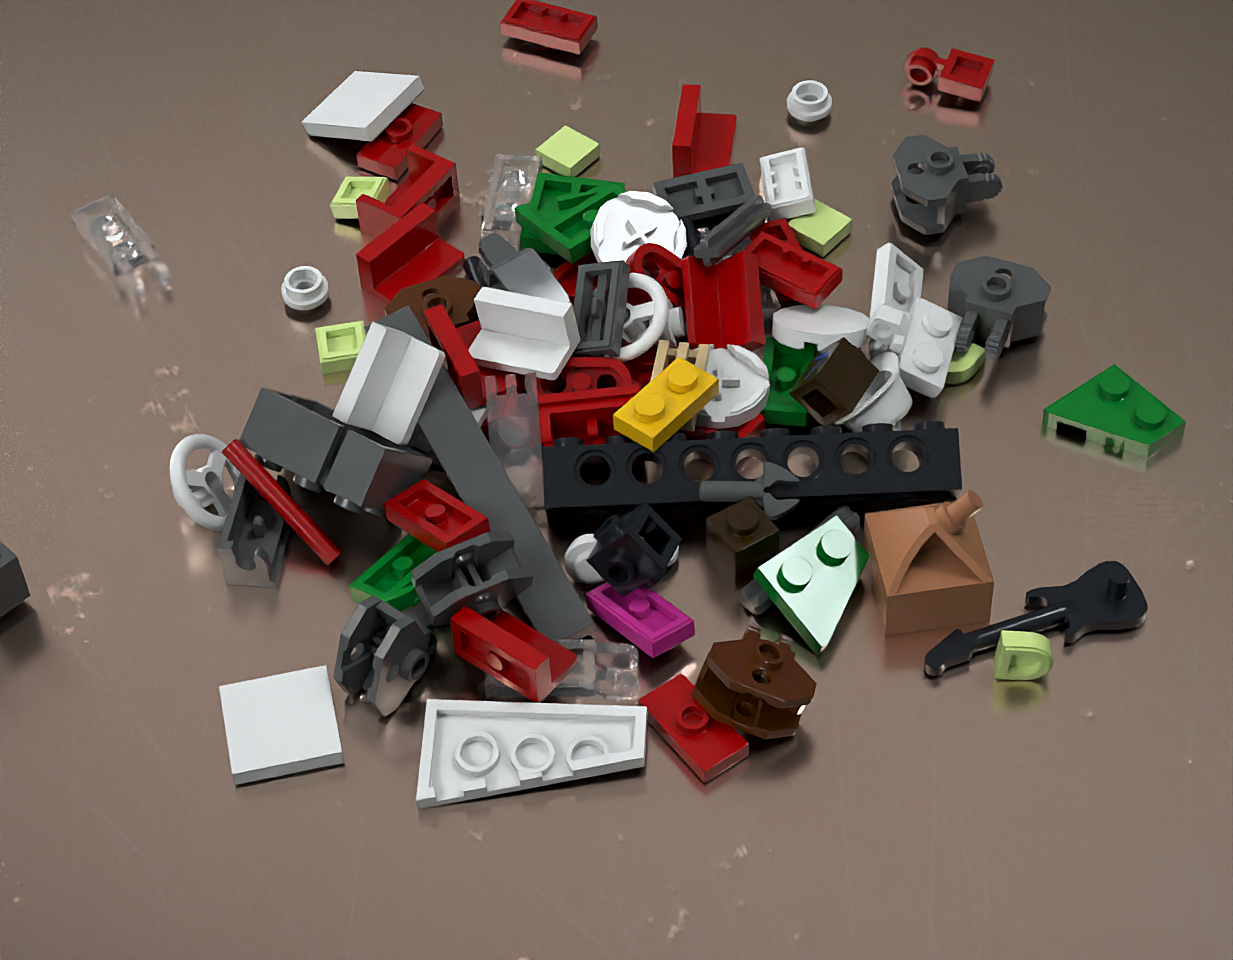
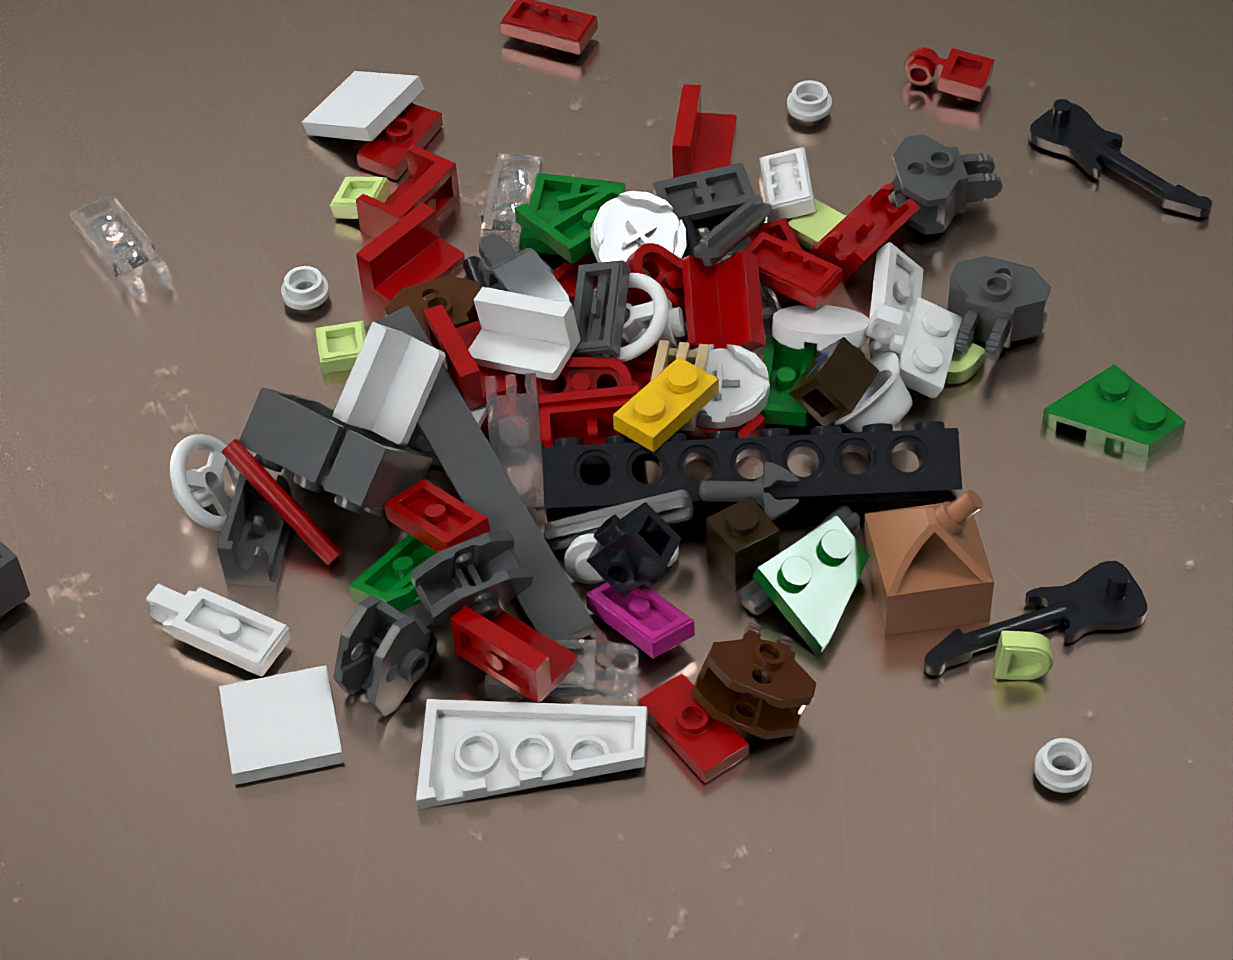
(220, 627): none -> white hinge
(568, 152): yellowish green tile -> none
(671, 507): none -> dark grey axle
(864, 231): none -> red hinge
(1063, 753): none -> white plate
(1074, 133): none -> black piece

